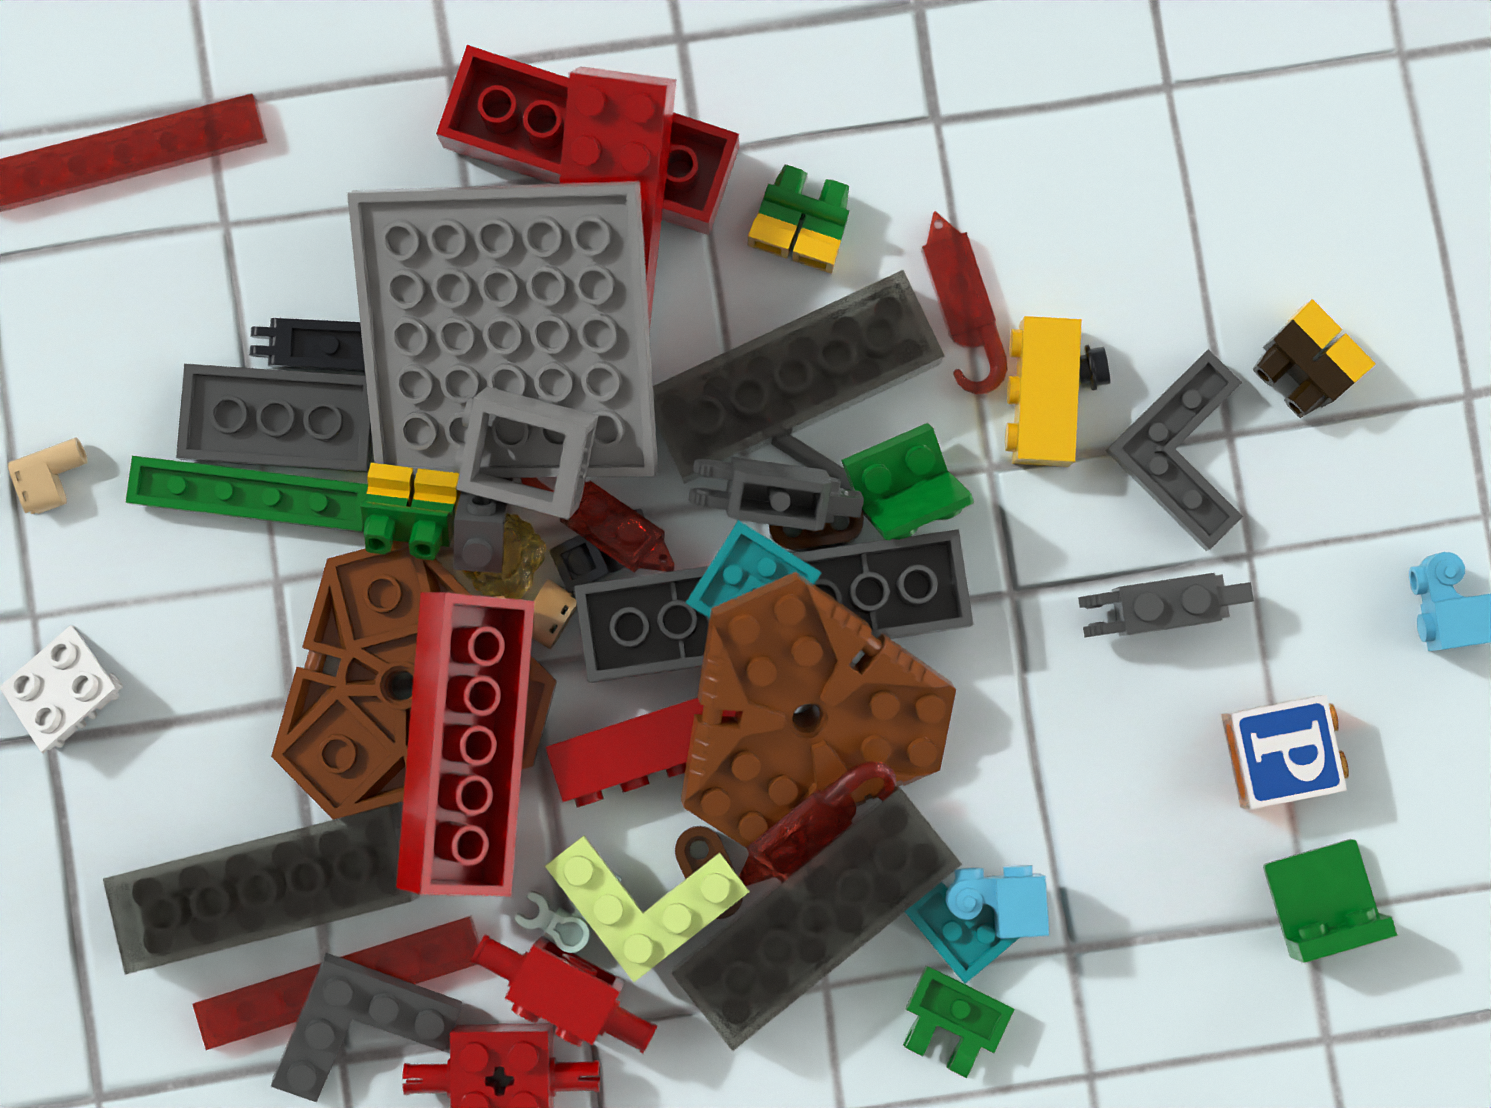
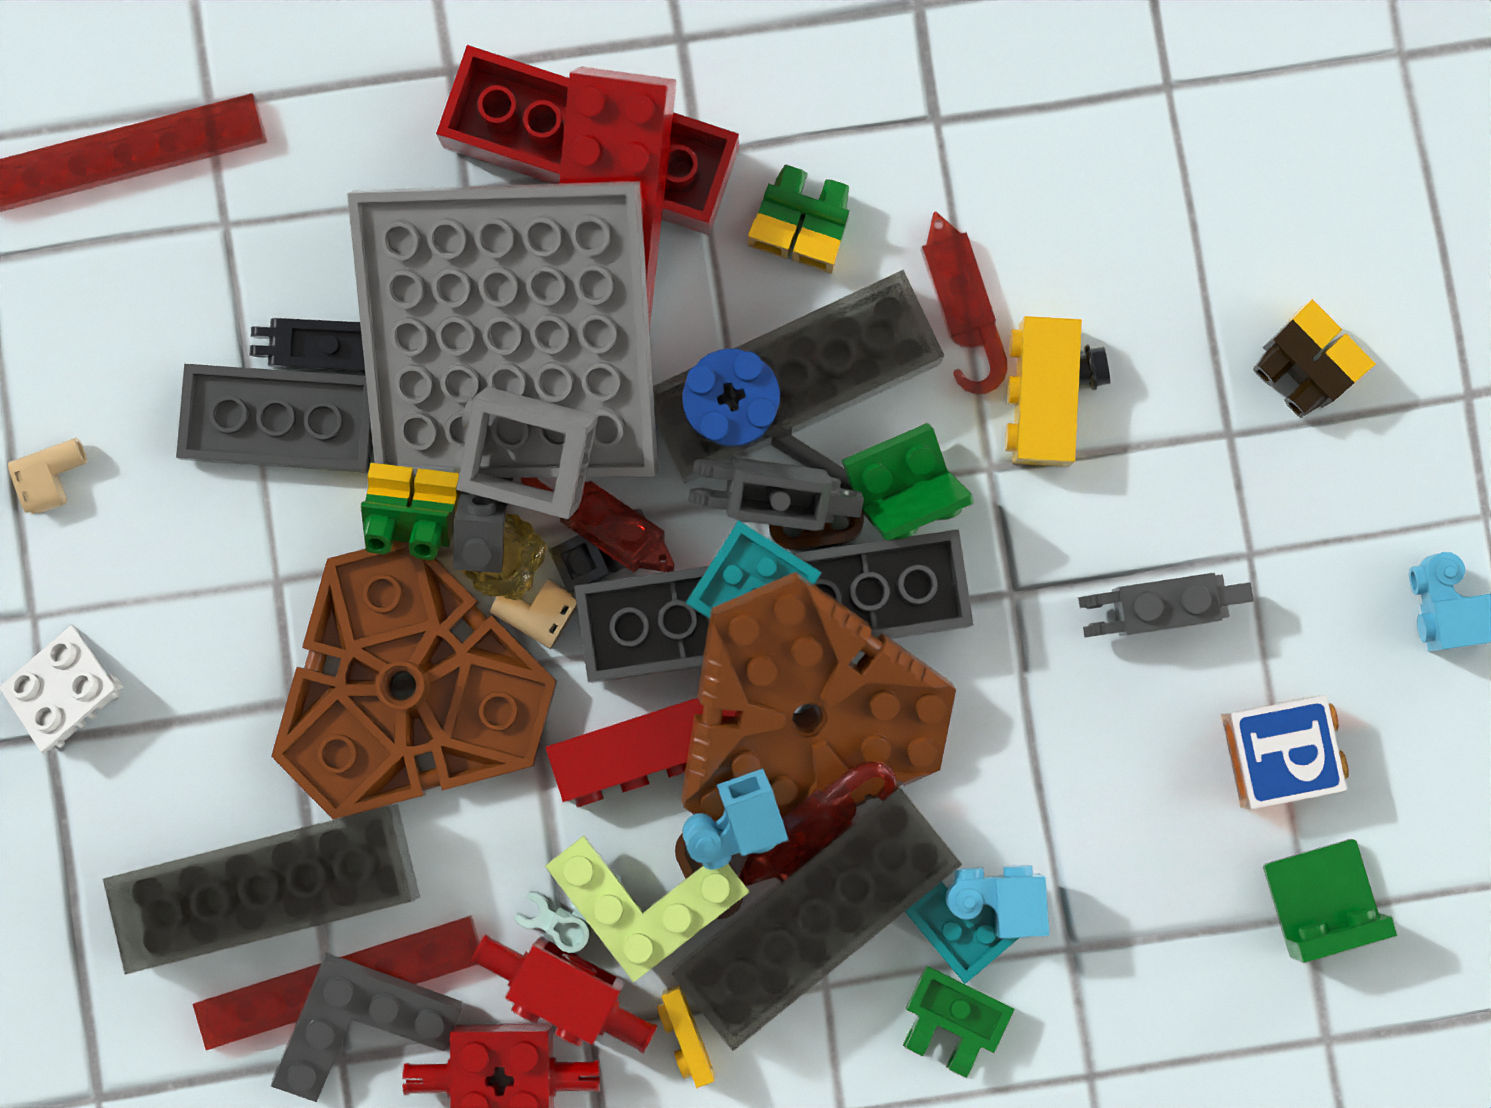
(246, 493): green plate -> none
(465, 745): red brick -> none
(692, 1056): none -> yellow plate
(747, 826): none -> medium azure brick
(755, 411): none -> blue plate
(1151, 457): dark grey plate -> none

